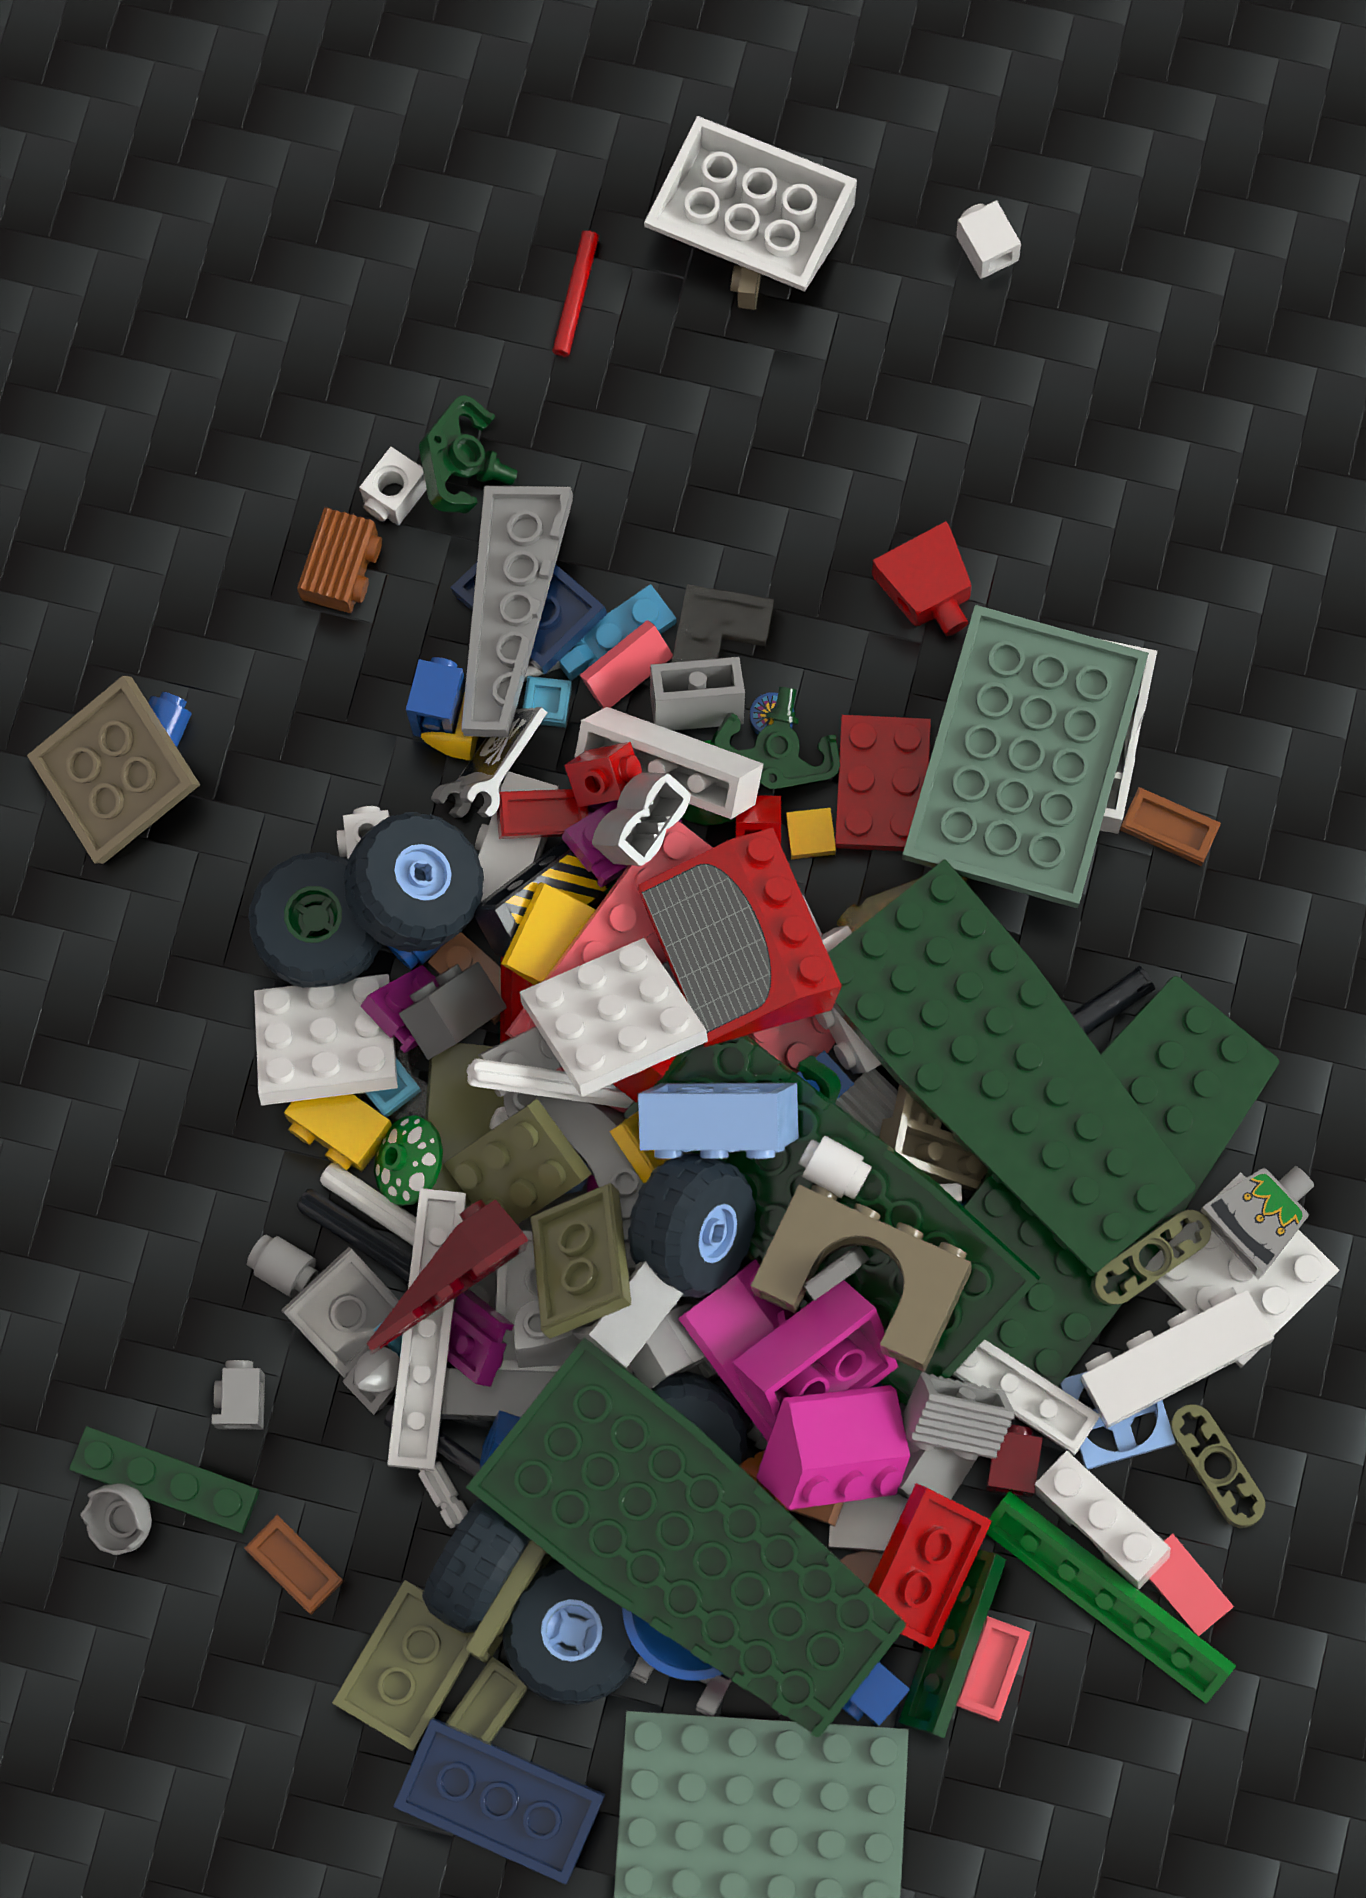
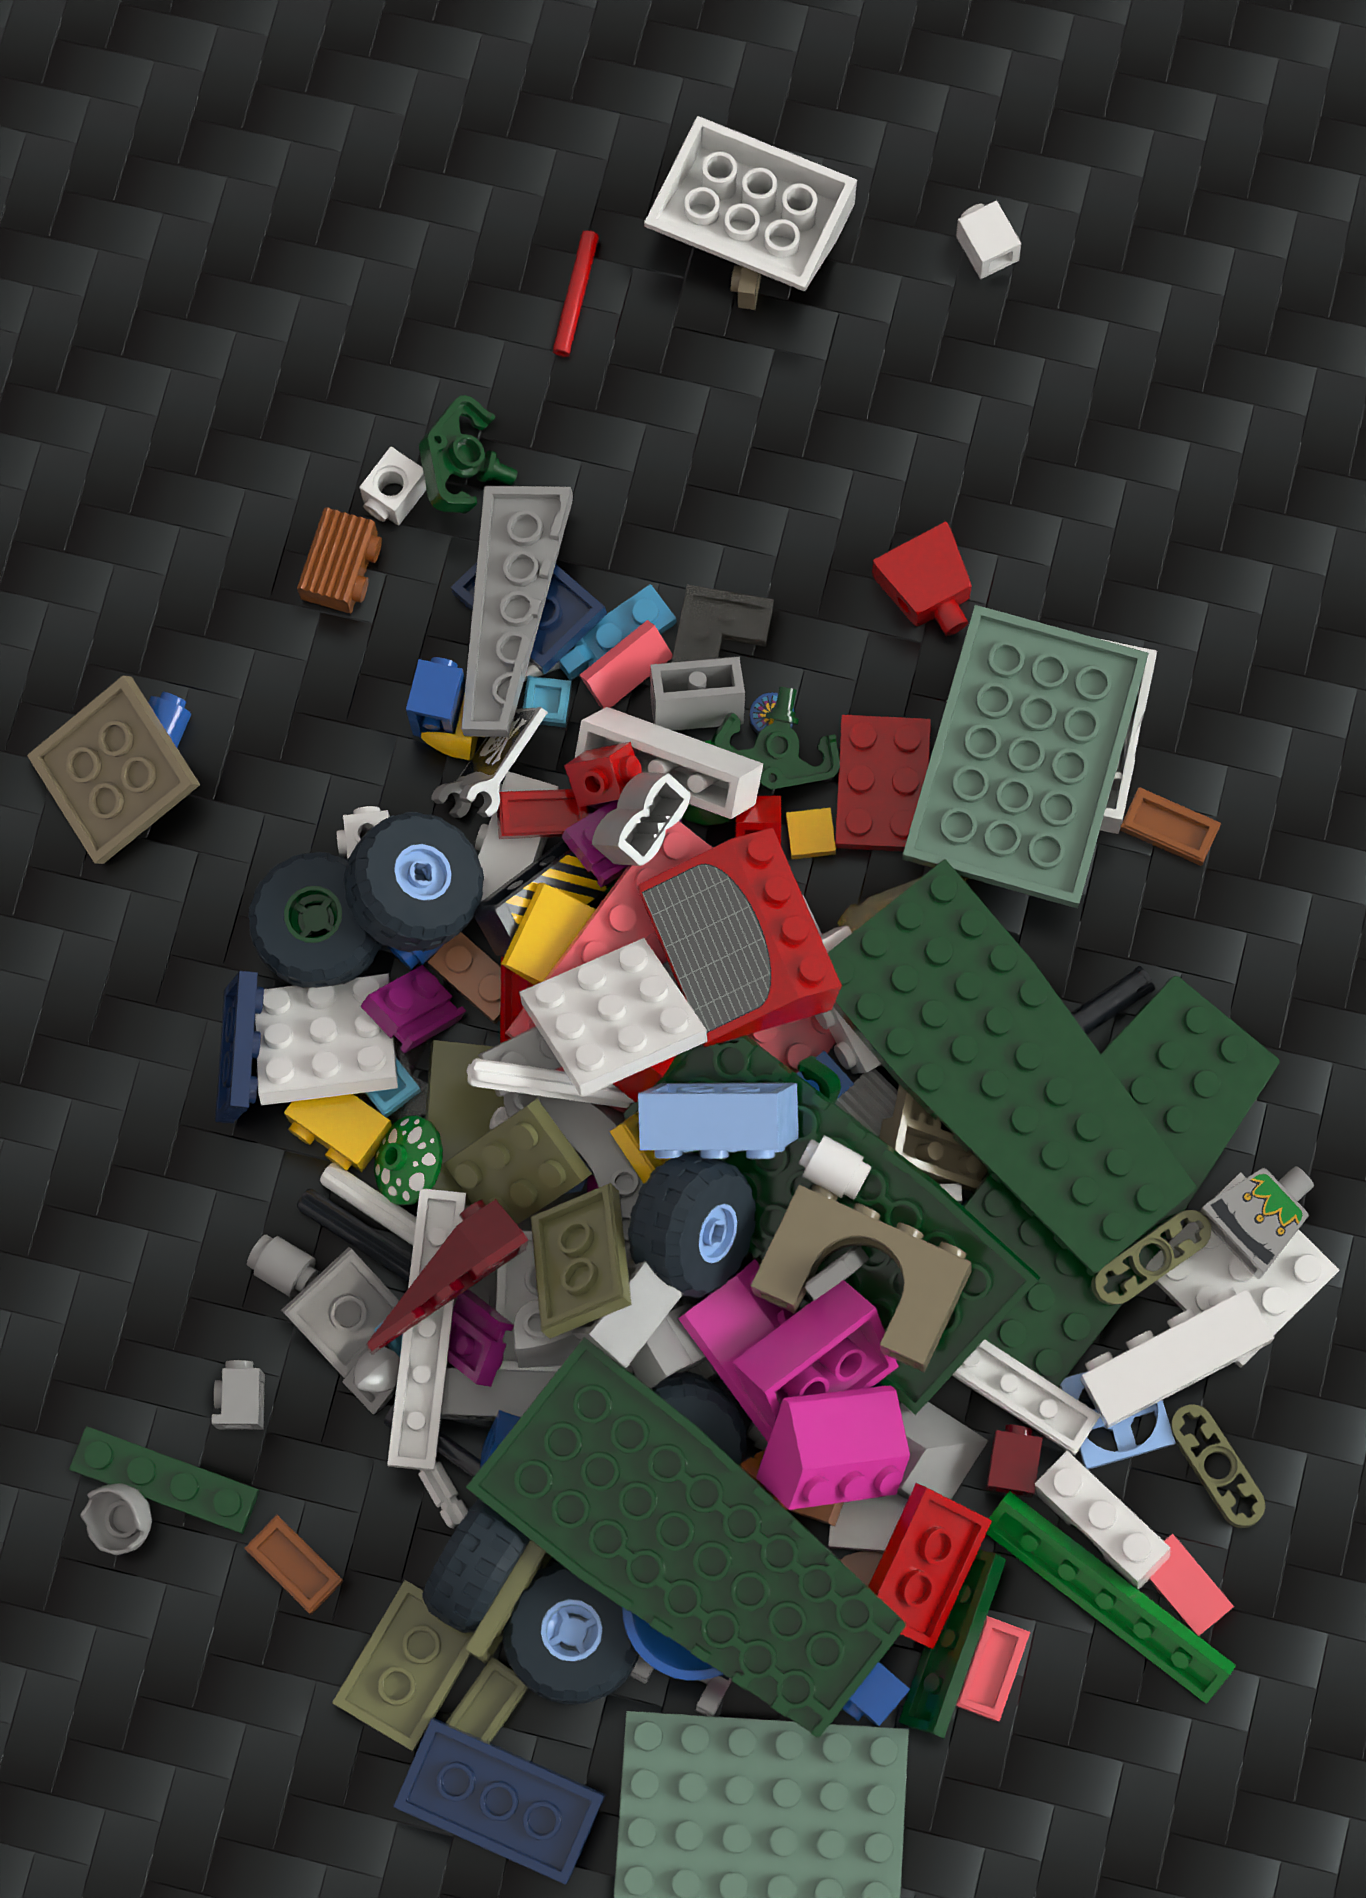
(238, 1047): none -> dark blue plate
(453, 1009): dark grey brick -> none
(957, 1417): light grey brick -> none

